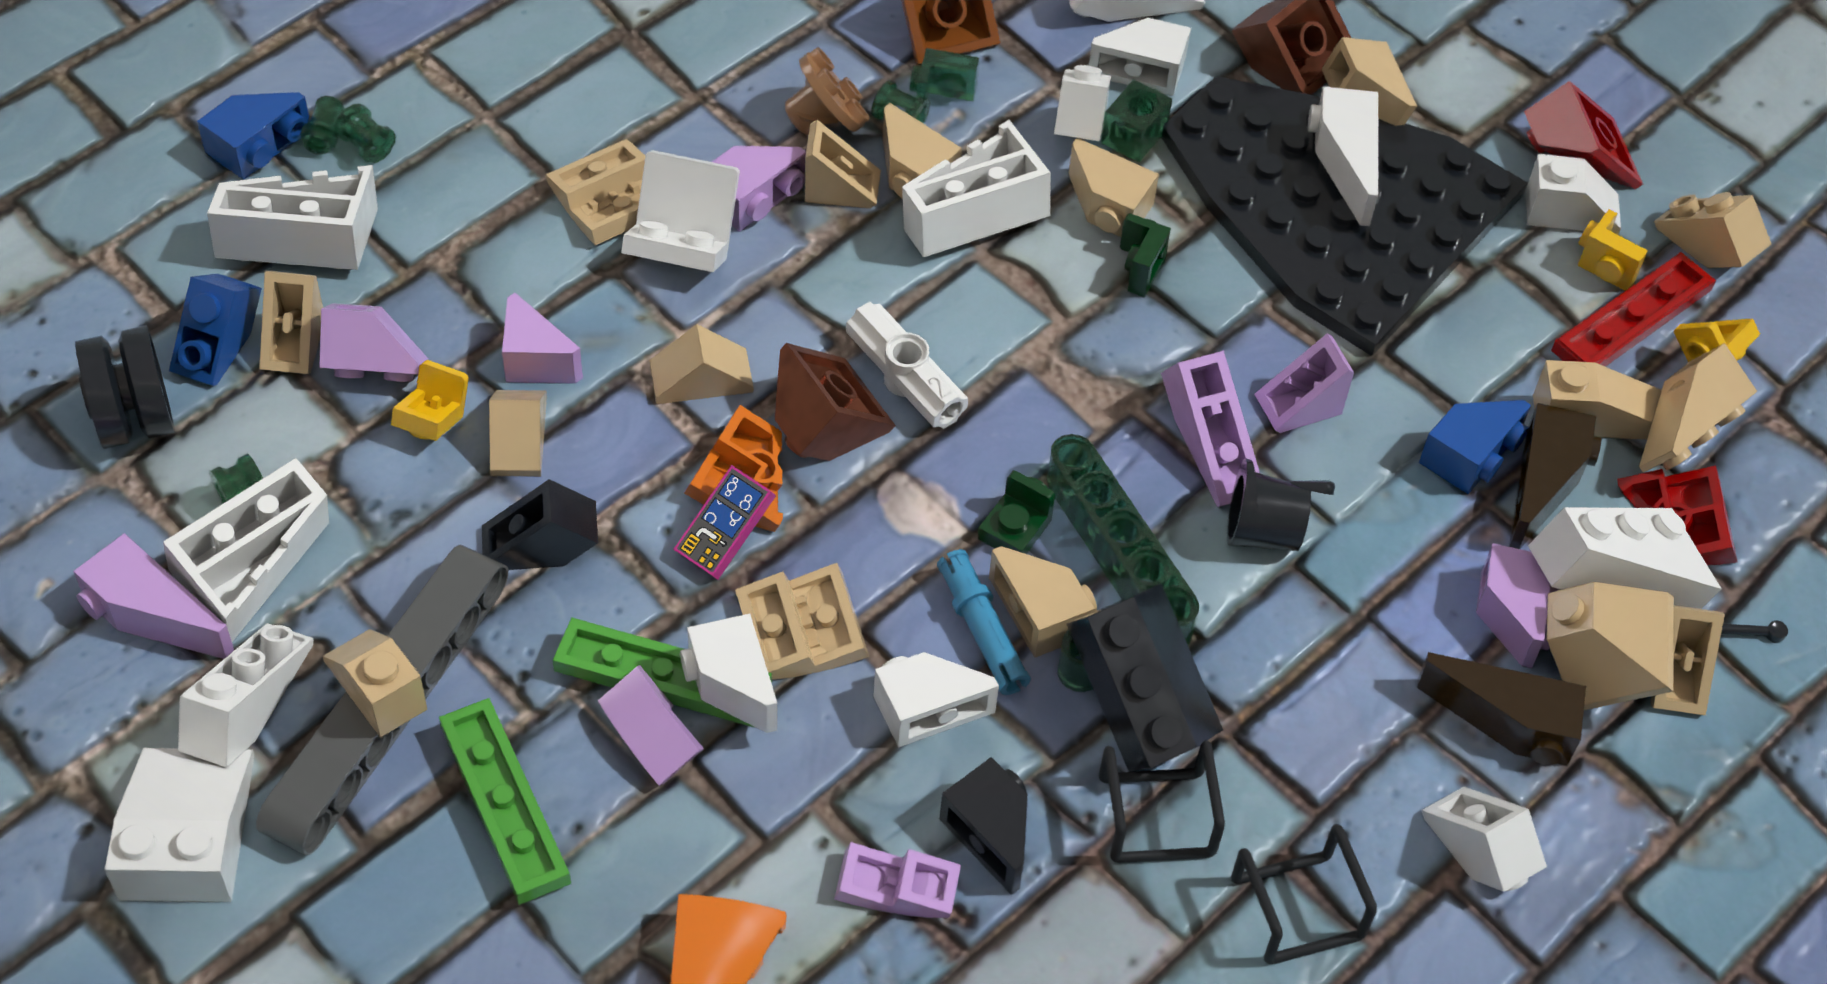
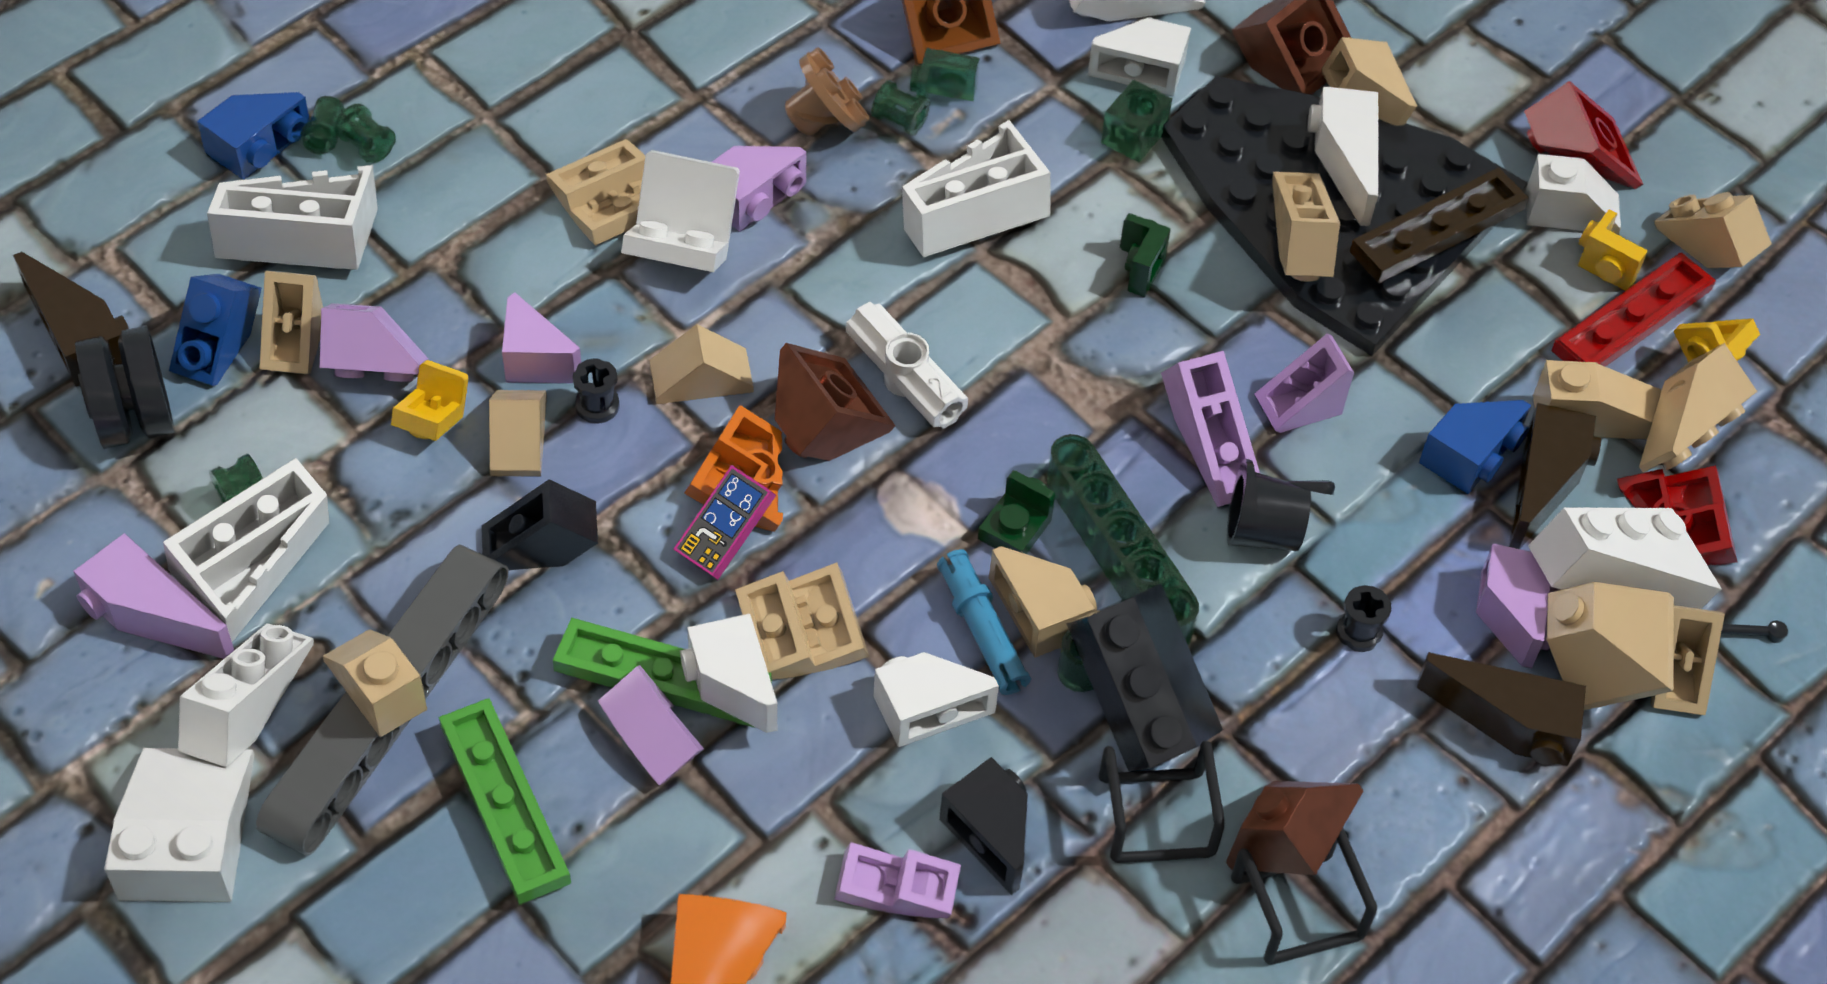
(68, 311): none -> dark brown slope
(589, 394): none -> black bush
(838, 172): tan slope -> none
(912, 148): tan slope -> none
(1082, 103): white slope -> none
(1110, 186): tan slope -> none
(1295, 825): none -> copper slope
(1305, 225): none -> tan slope
(1364, 615): none -> black bush
(1438, 224): none -> dark brown plate
(1487, 837): white slope -> none

